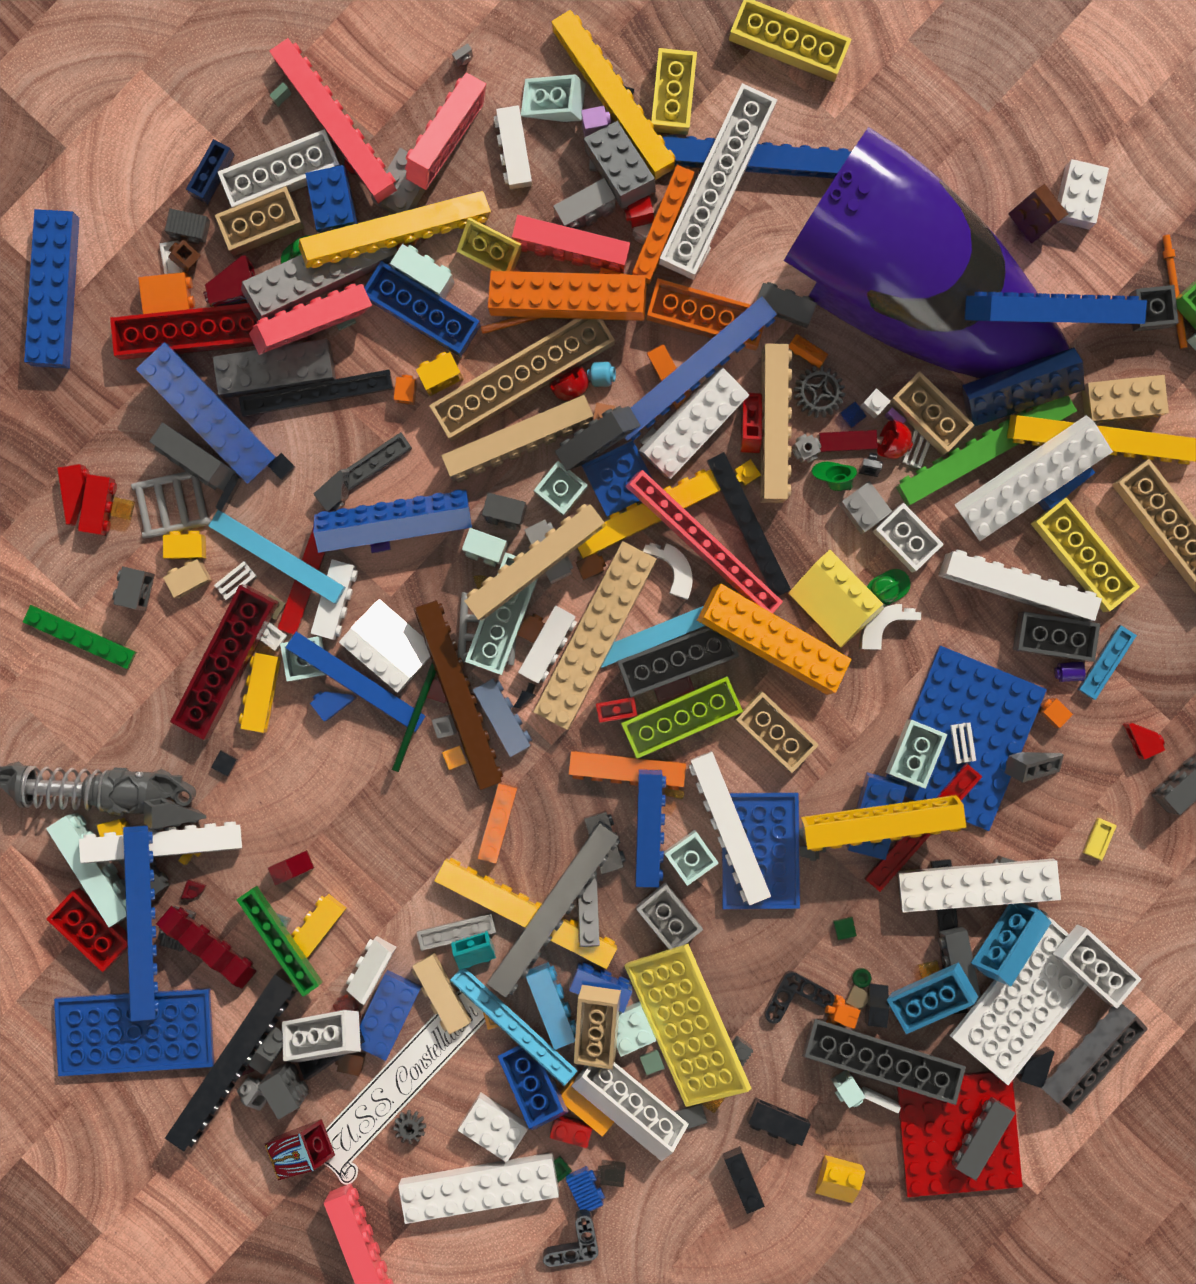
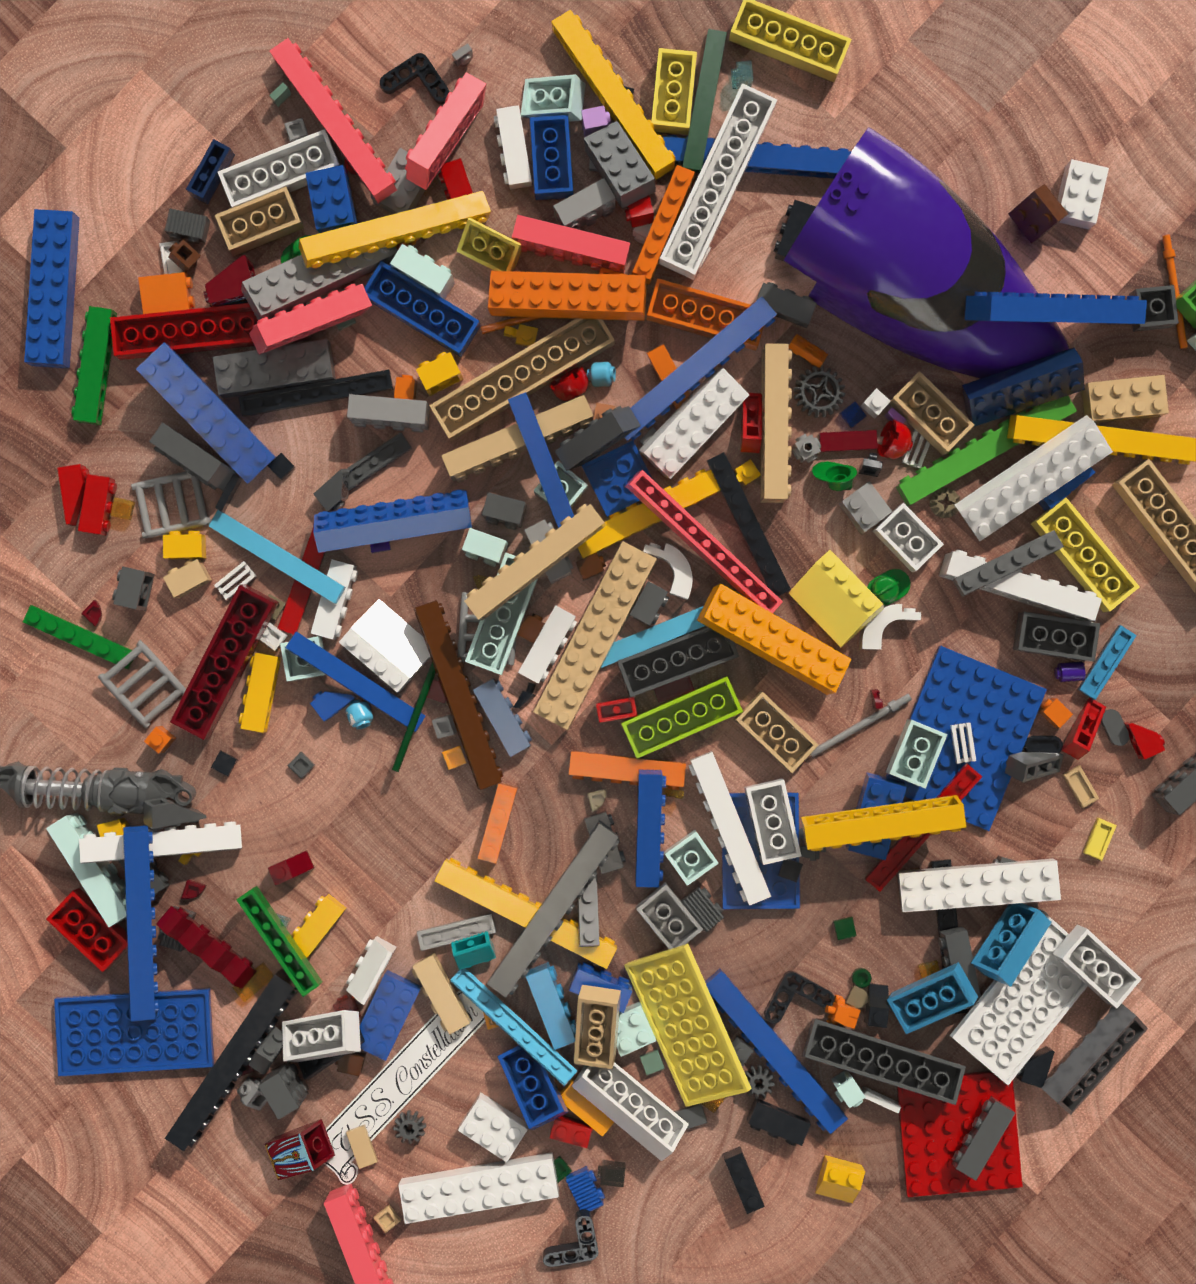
(93, 613): none -> dark red tile
(94, 367): none -> green brick
(132, 706): none -> light grey bar
(160, 739): none -> orange brick
(257, 982): none -> clear yellow tile
(296, 129): none -> light grey tile
(301, 765): none -> dark grey tile
(359, 714): none -> medium azure head
(362, 1146): none -> tan tile
(387, 1218): none -> tan tile
(388, 412): none -> light grey brick
(420, 72): none -> black beam
(455, 178): none -> red brick
(524, 335): none -> yellow plate
(541, 457): none -> blue tile
(551, 157): none -> blue brick
(596, 799): none -> dark tan tile
(649, 604): none -> dark grey brick
(702, 908): none -> dark grey brick
(704, 100): none -> dark green tile
(742, 74): none -> clear light blue brick
(765, 1078): none -> dark grey gear
(772, 821): none -> white brick
(775, 1051): none -> blue brick
(790, 870): none -> black tile
(797, 217): none -> black brick
(876, 701): none -> dark red tile
(892, 706): none -> light grey bar
(938, 508): none -> dark tan gear
(1008, 563): none -> dark grey plate
(1043, 744): none -> black tile
(1080, 786): none -> tan tile
(1084, 729): none -> red slope
(1115, 727): none -> dark grey tile

